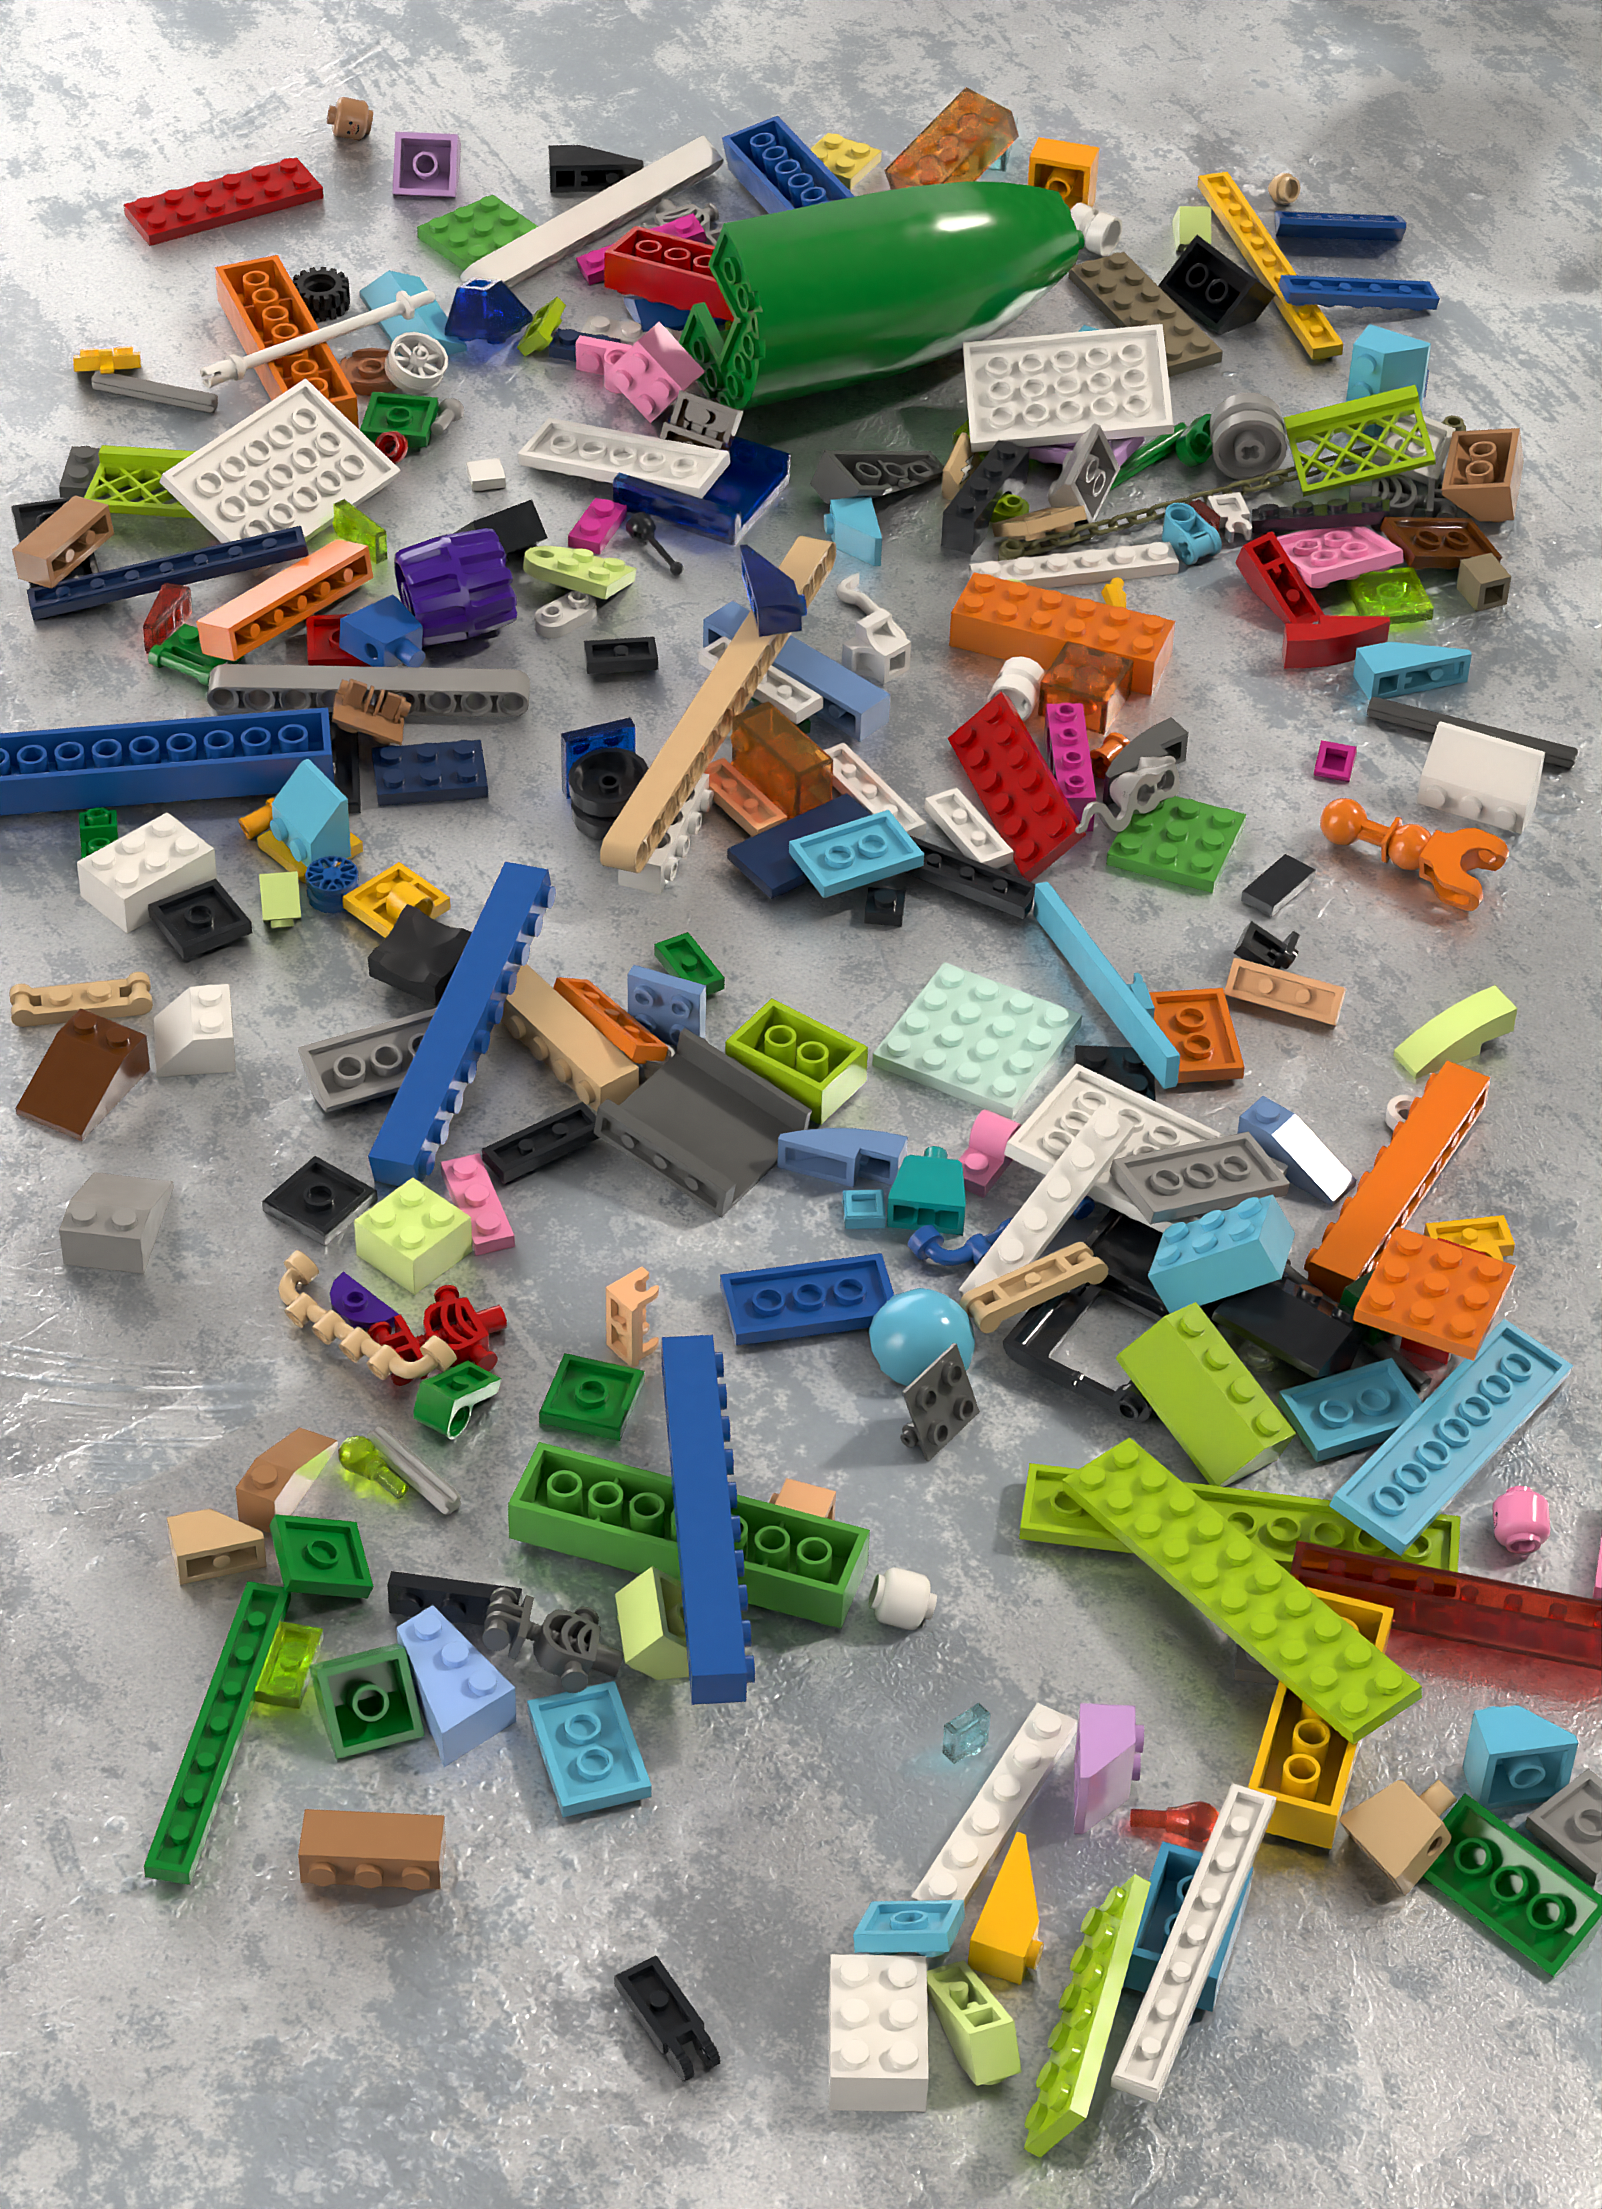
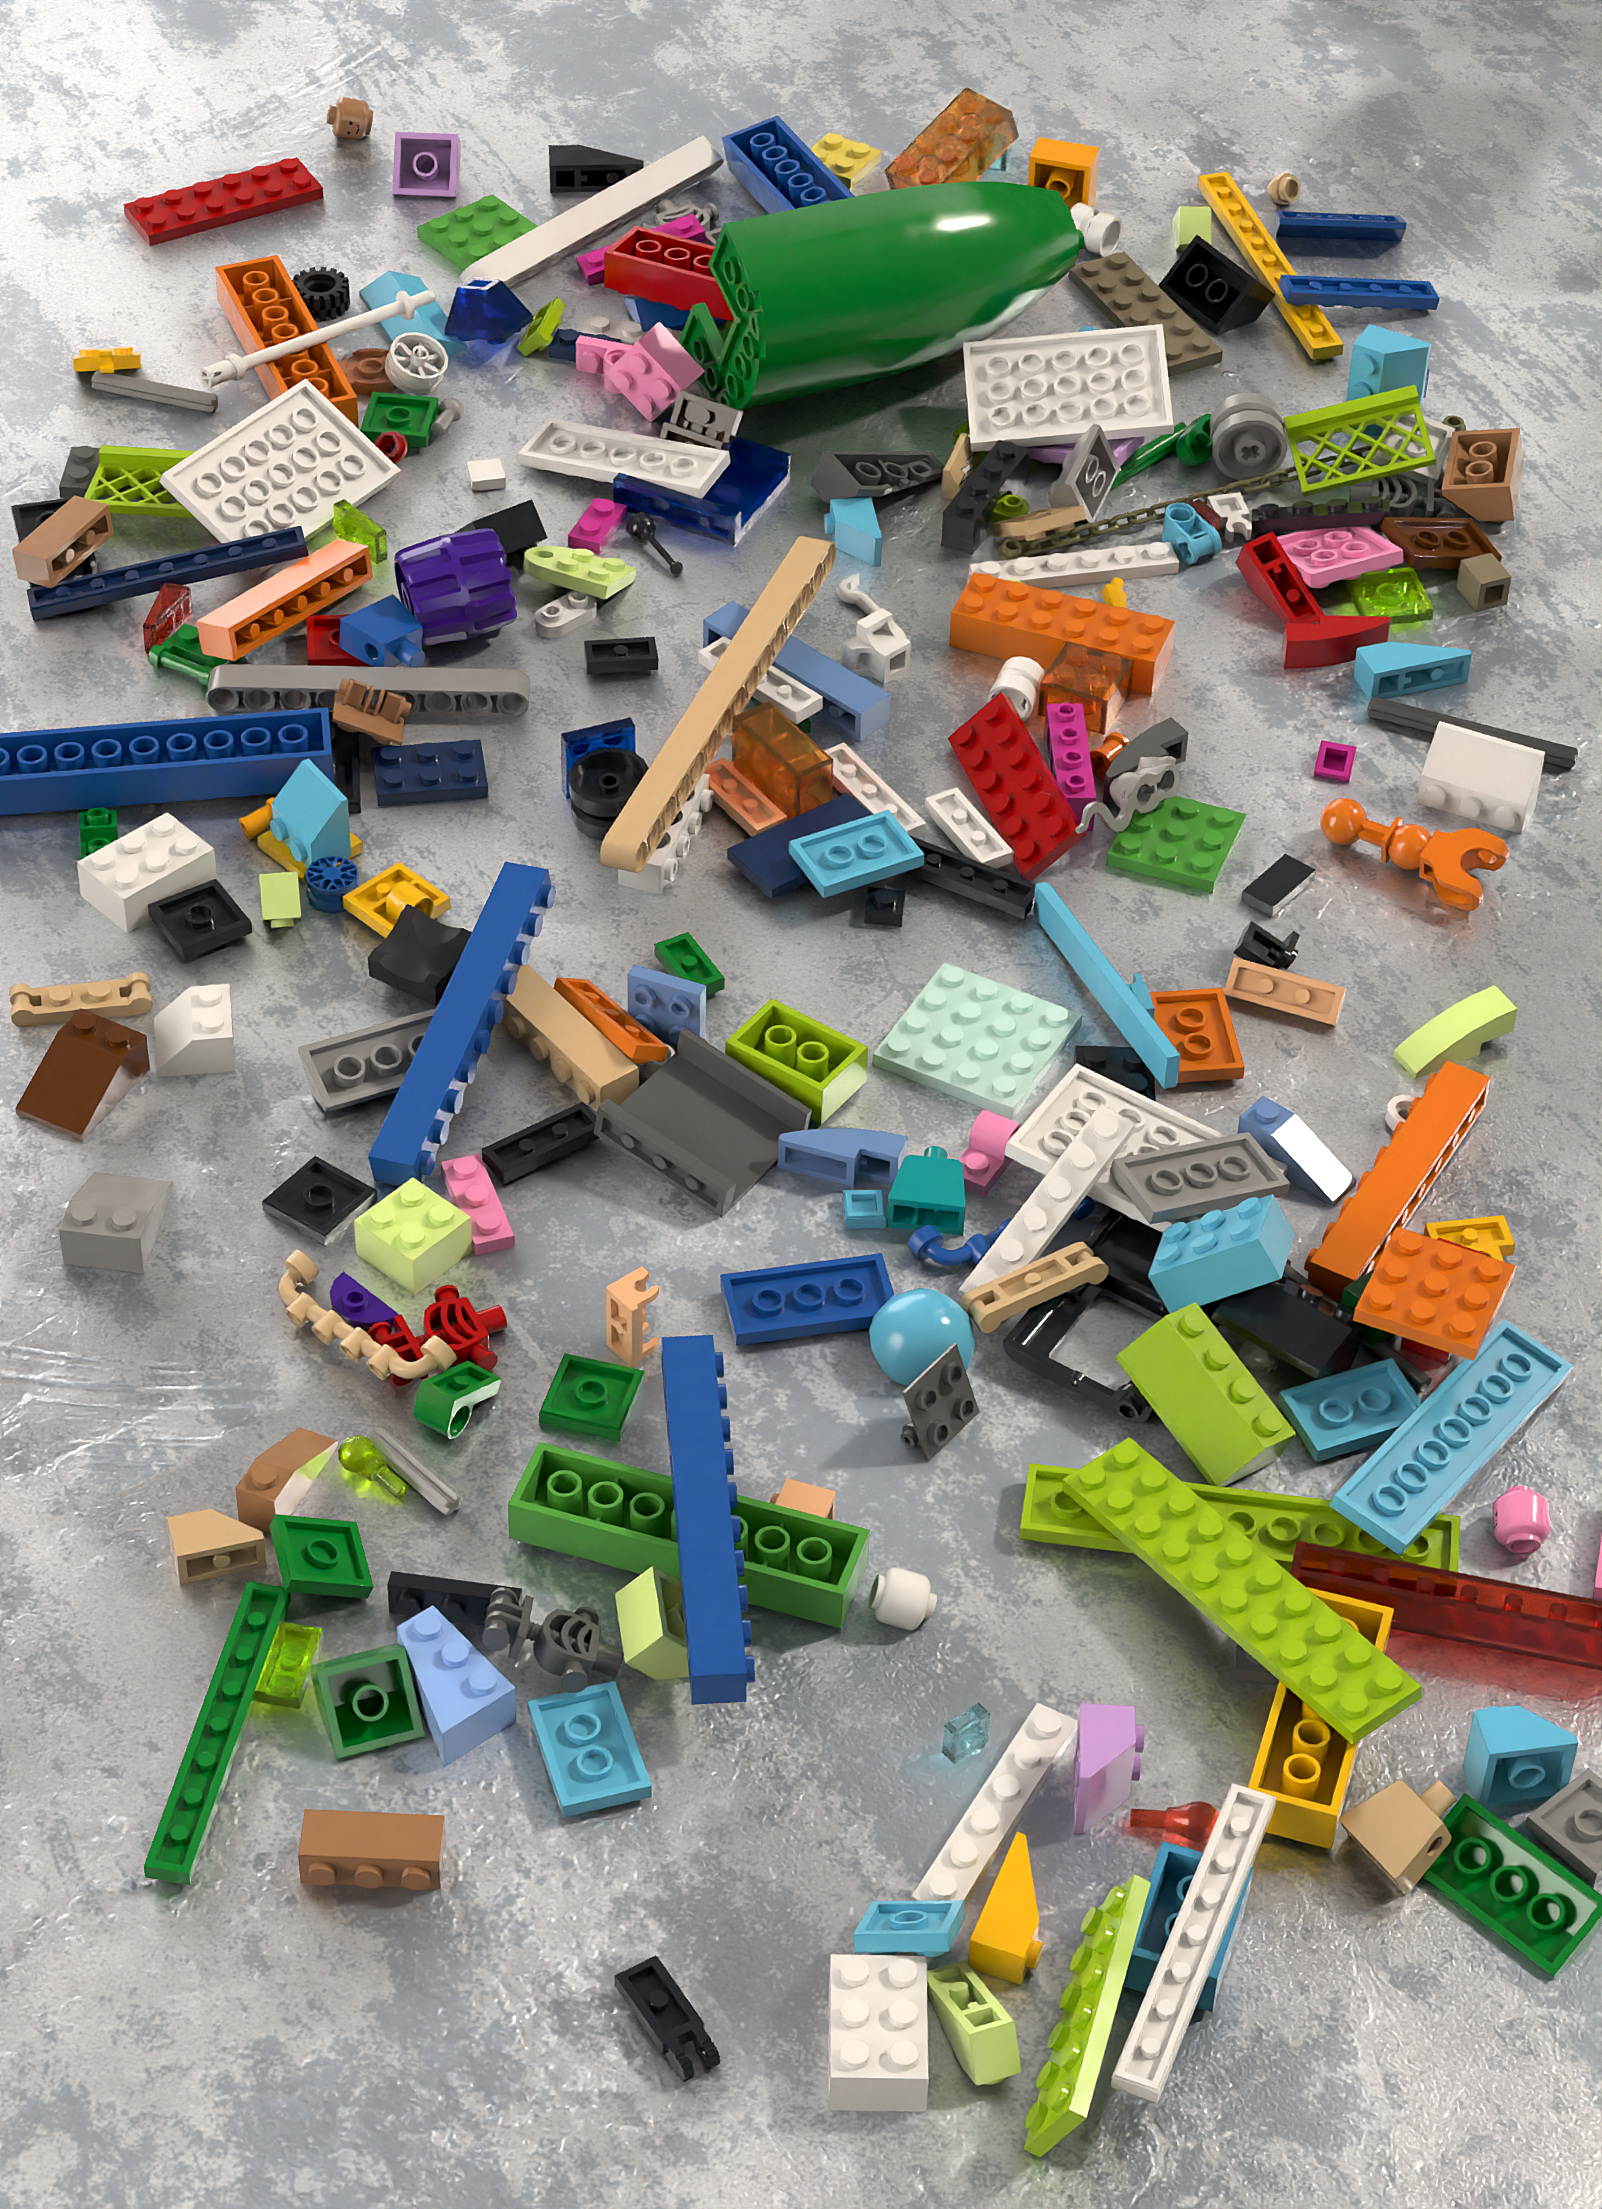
(771, 595): clear blue slope -> none

